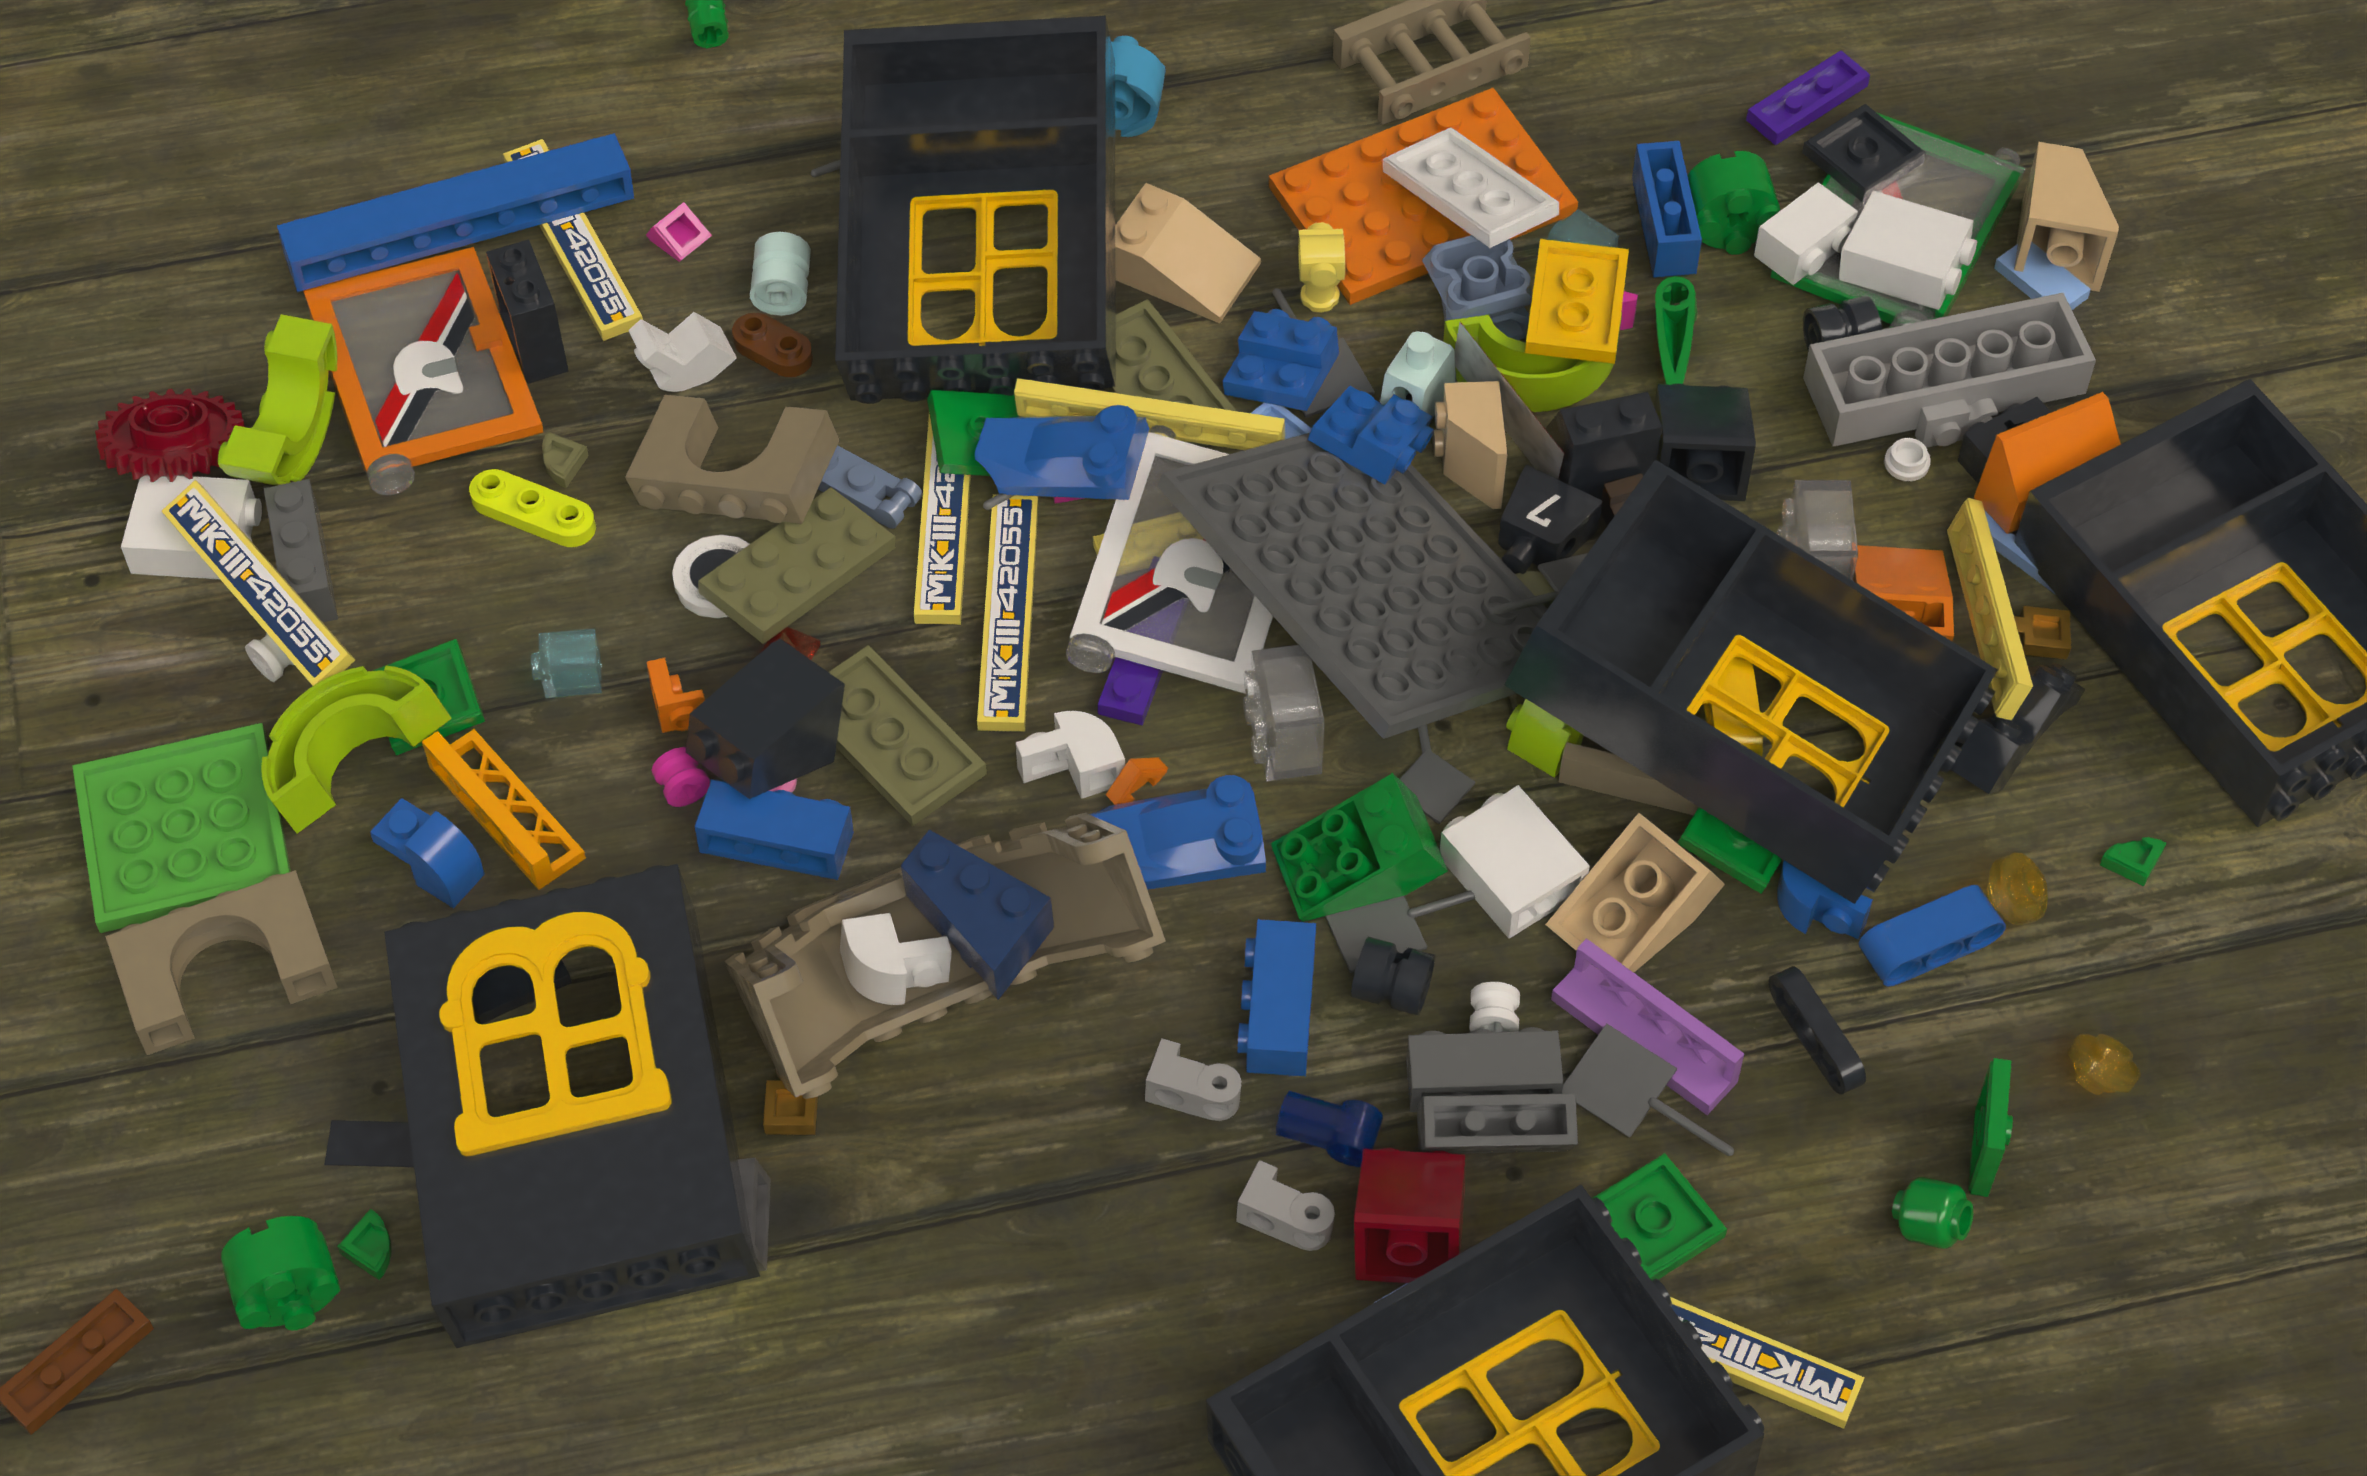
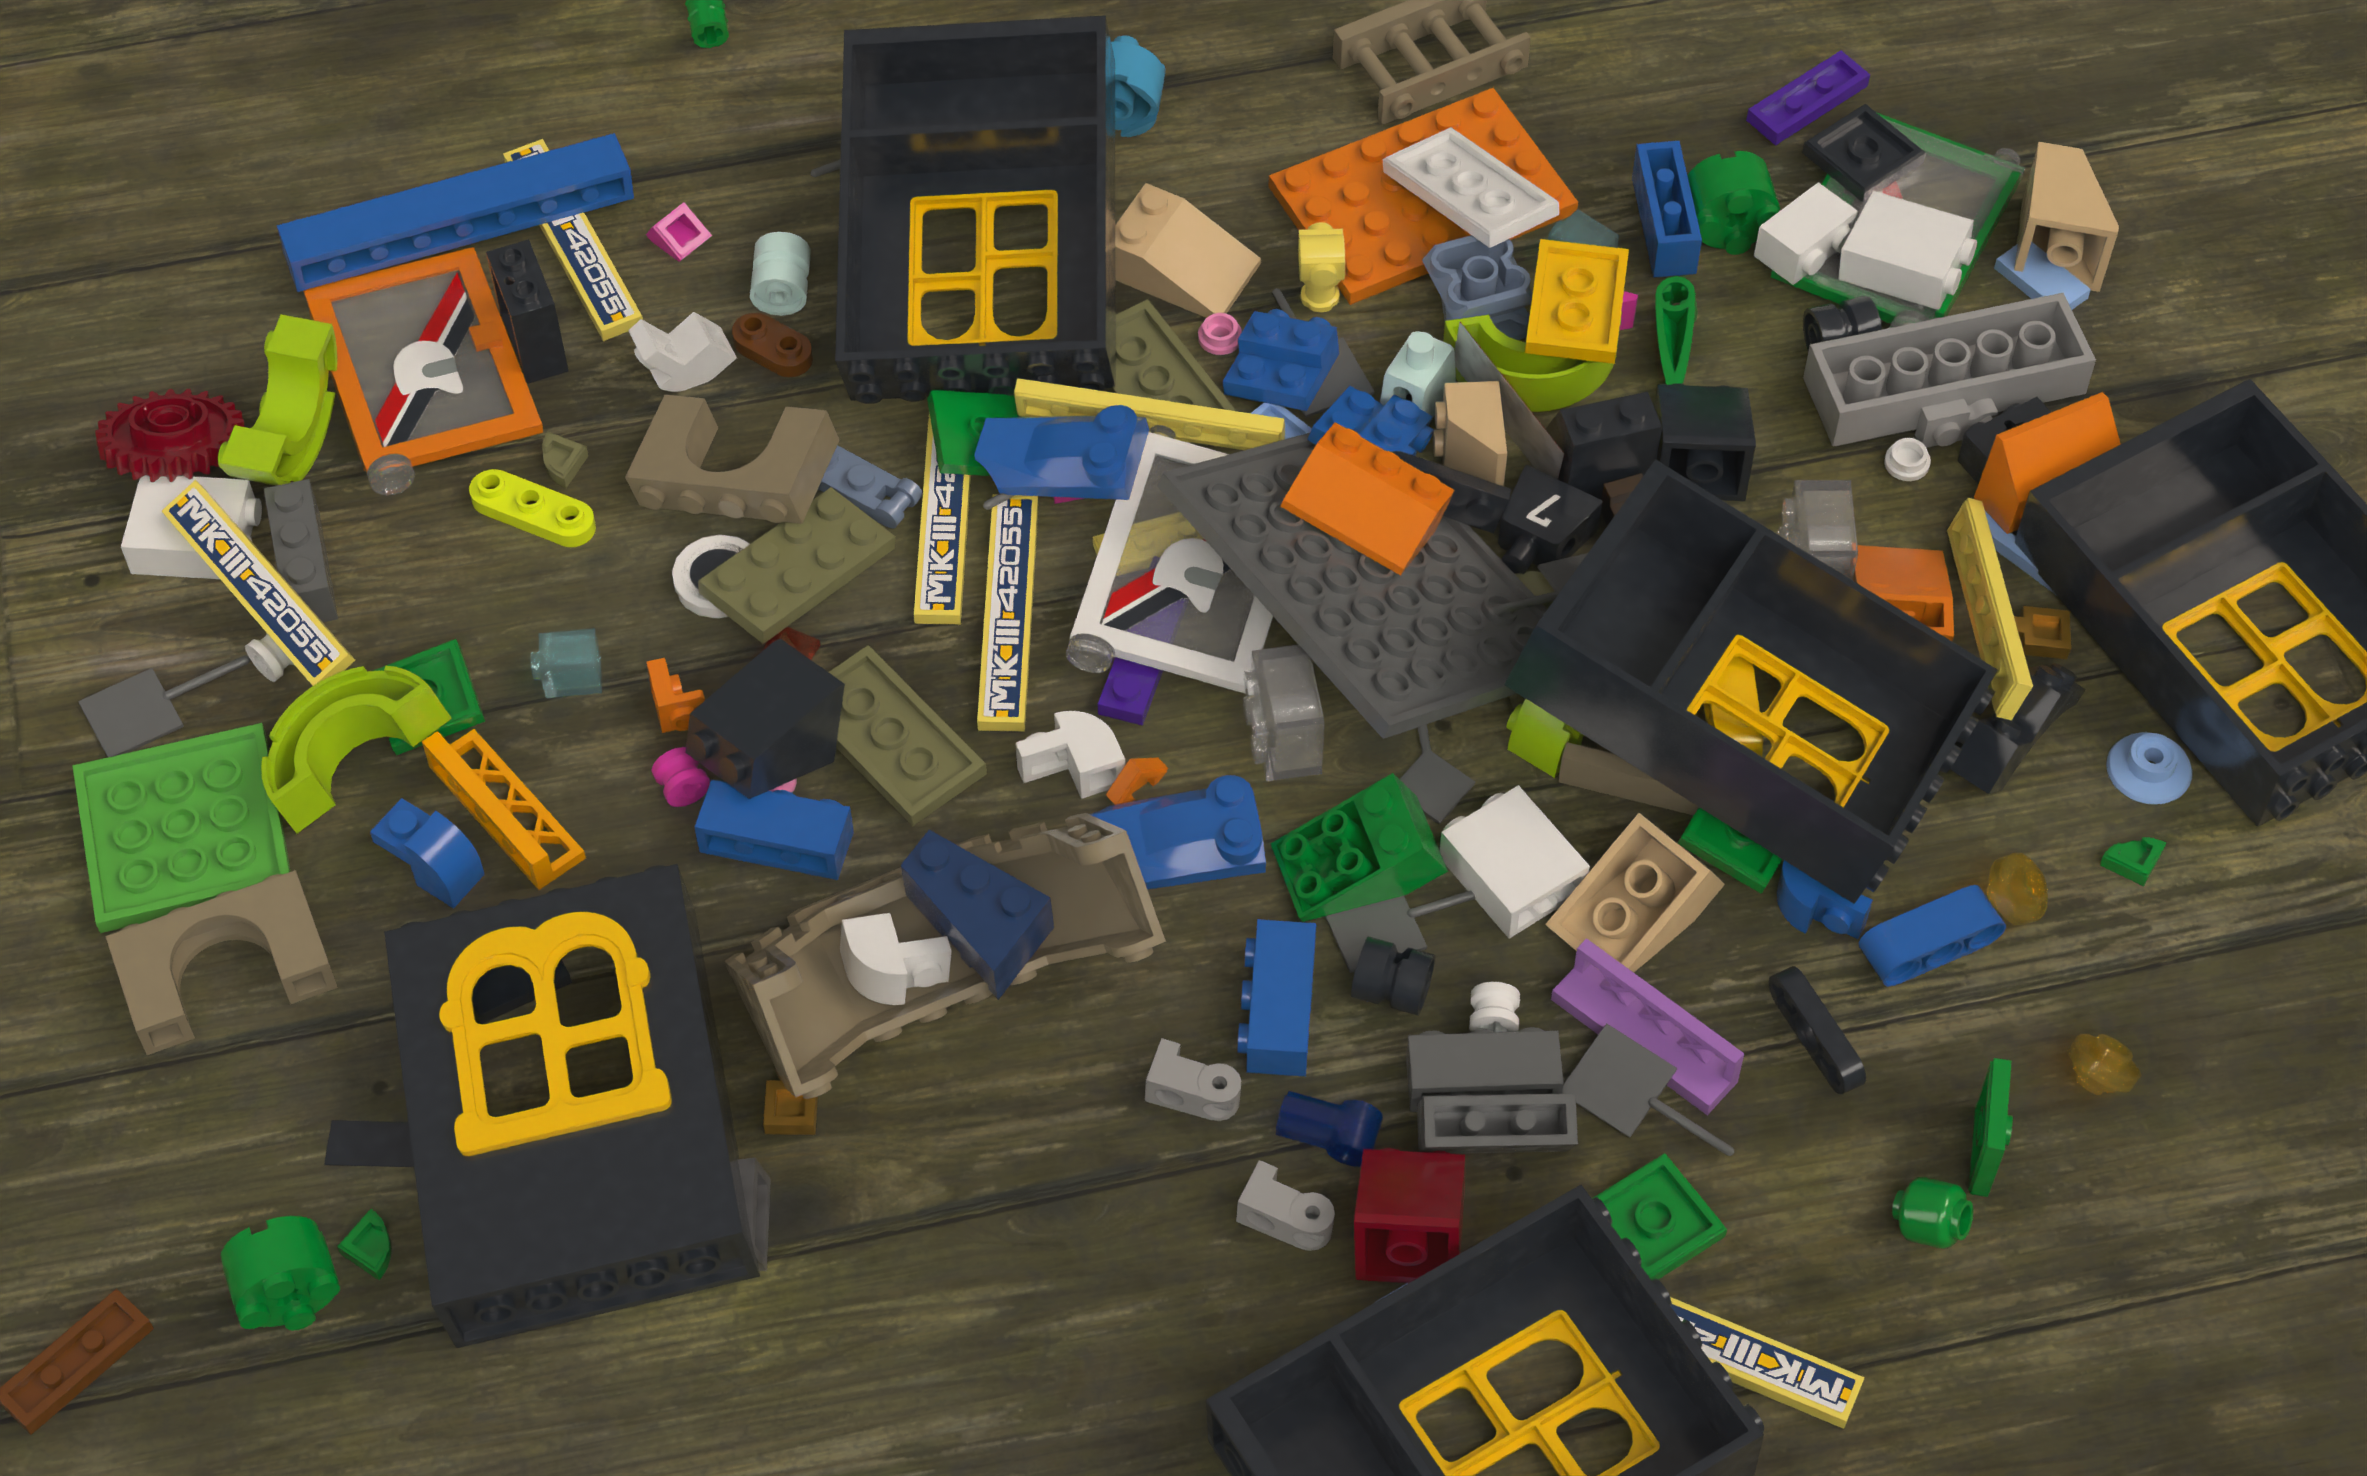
(141, 709): none -> dark grey piece
(1219, 325): none -> bright pink plate
(1368, 498): none -> orange slope
(1474, 499): none -> black plate
(2145, 781): none -> light blue piece

